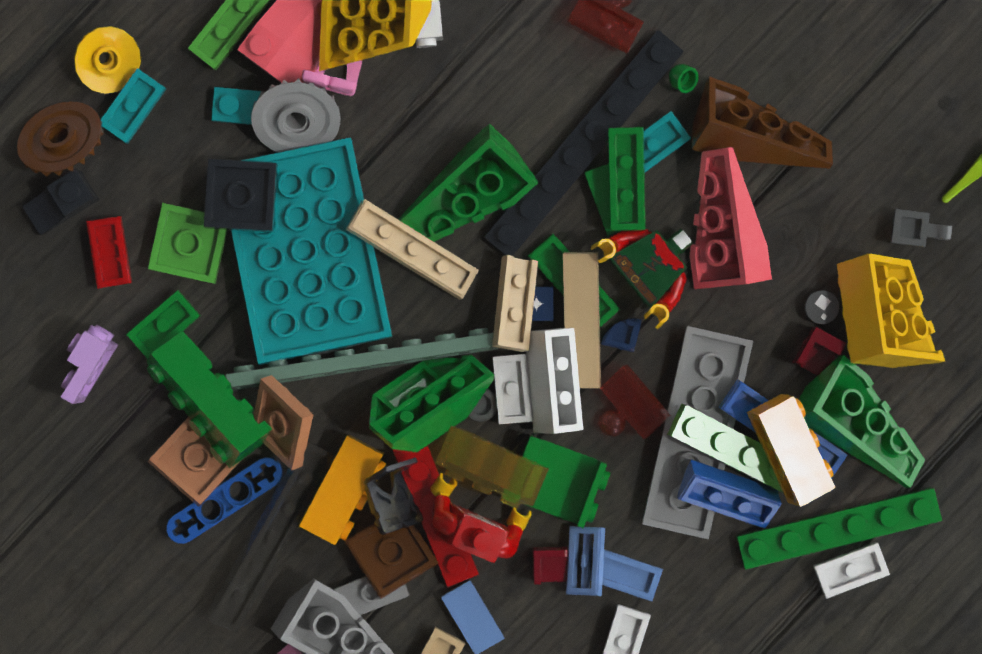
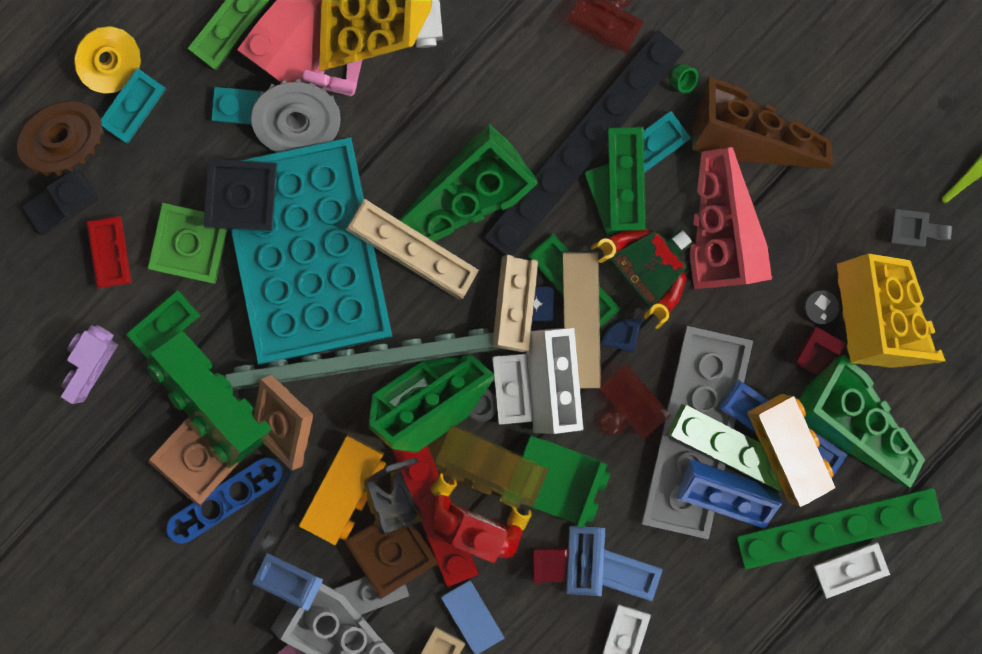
(287, 582): none -> medium blue tile

